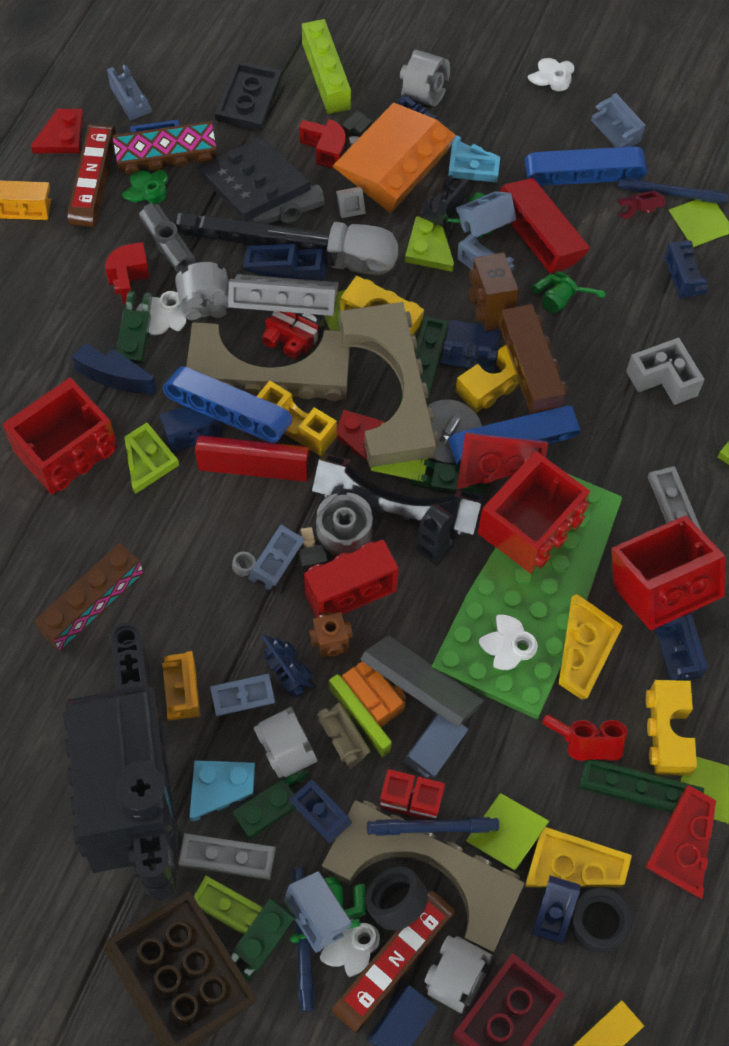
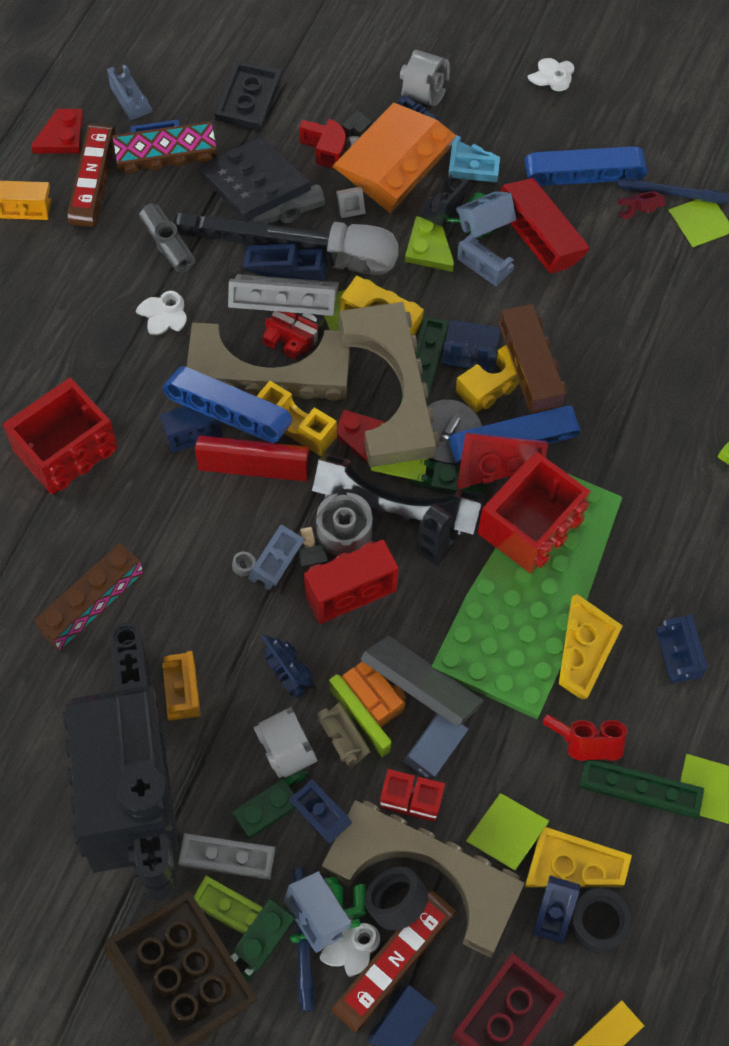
(113, 370): dark blue slope -> none
(126, 265): red brick -> none
(134, 328): dark green hinge -> none
(147, 187): green plate -> none
(147, 457): lime wing -> none
(203, 291): light grey brick -> none
(219, 785): medium azure wing -> none
(242, 695): sand blue hinge -> none
(326, 66): lime brick -> none
(330, 634): dark orange brick -> none
(458, 973): light grey brick -> none
(469, 825): dark blue piece -> none
(492, 289): reddish brown brick -> none
(505, 641): white plate -> none
(563, 288): green piece -> none
(618, 122): sand blue hinge -> none
(668, 572): red container -> none
(669, 366): light grey brick -> none
(670, 752): yellow arch -> none
(671, 495): light grey tile -> none
(684, 270): dark blue hinge -> none
(684, 843): red wing -> none

